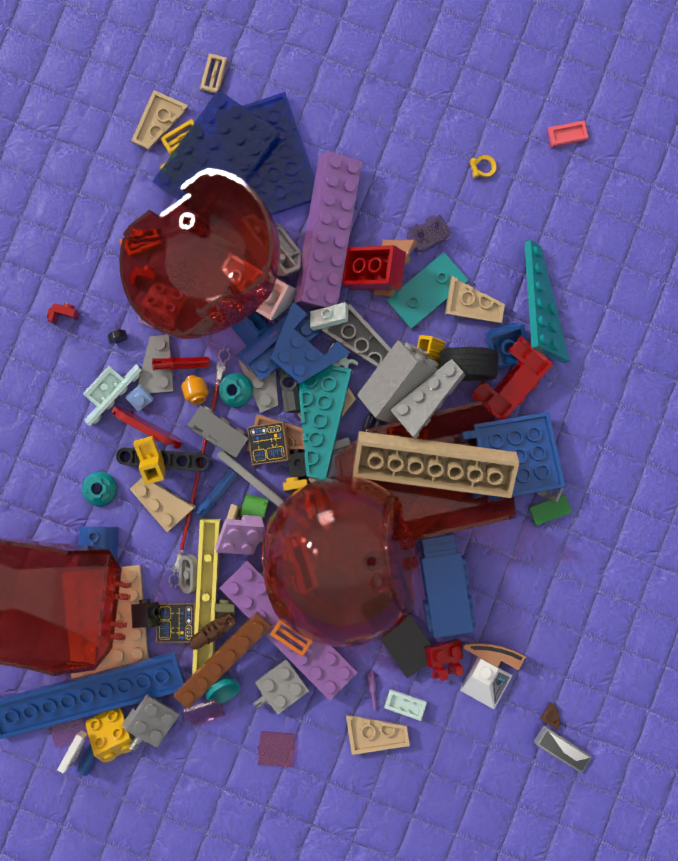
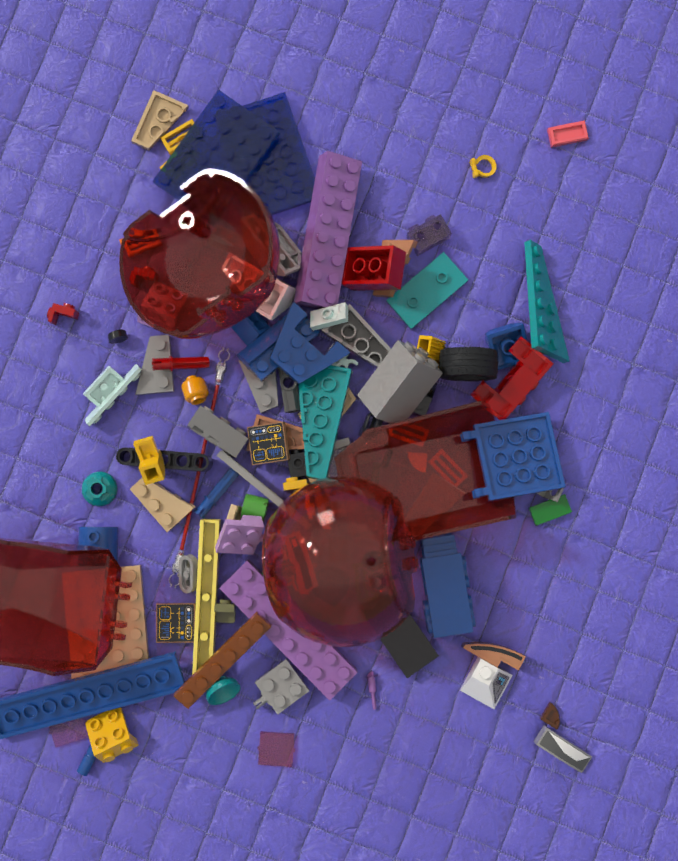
(73, 752): white tile -> none
(139, 397): light blue plate -> none
(145, 614): black brick -> none
(146, 427): red tile -> none
(149, 722): light grey plate -> none
(204, 712): piece -> none
(210, 89): tan tile -> none
(212, 631): reddish brown hinge -> none
(244, 390): teal piece -> none
(277, 627): orange tile -> none
(375, 735): tan wing -> none
(405, 704): light aqua plate -> none
(421, 403): light grey wing -> none
(435, 464): tan brick -> none
(444, 653): red plate -> none
(472, 304): tan wing -> none

